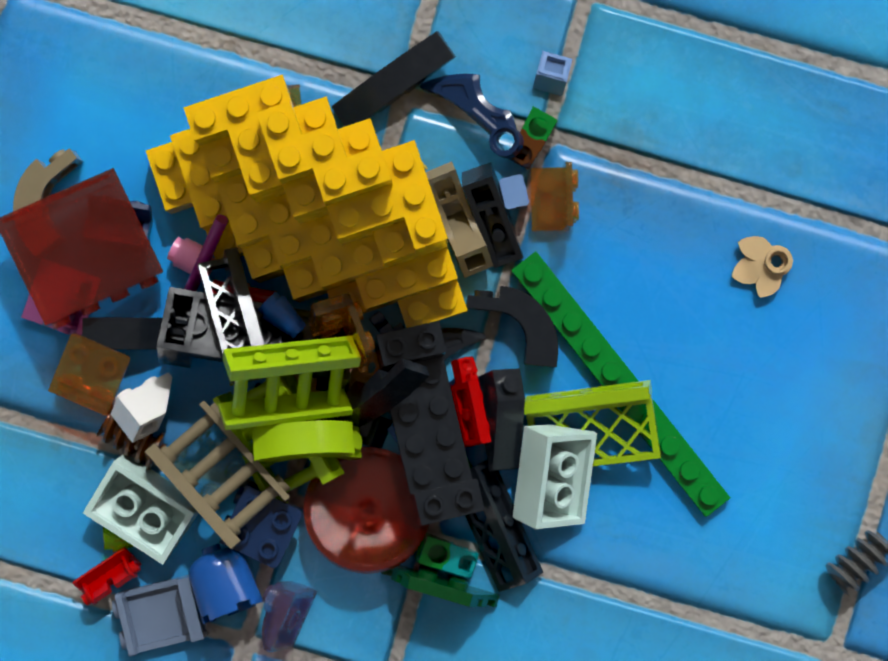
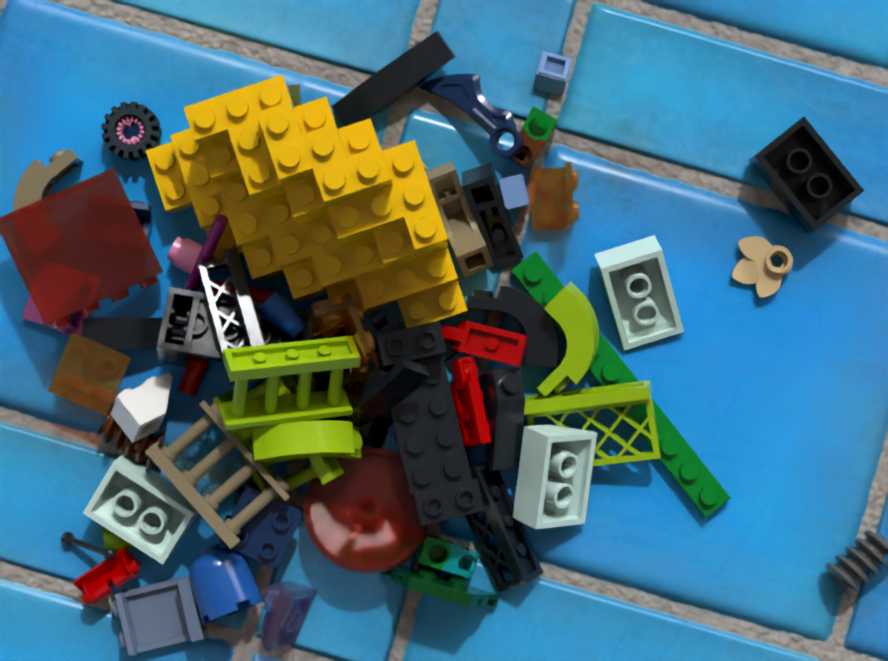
(69, 539): none -> black hinge
(126, 116): none -> black bush
(193, 376): none -> red pin
(487, 342): none -> red hinge
(581, 330): none -> lime arch
(639, 292): none -> light aqua slope
(806, 175): none -> black brick

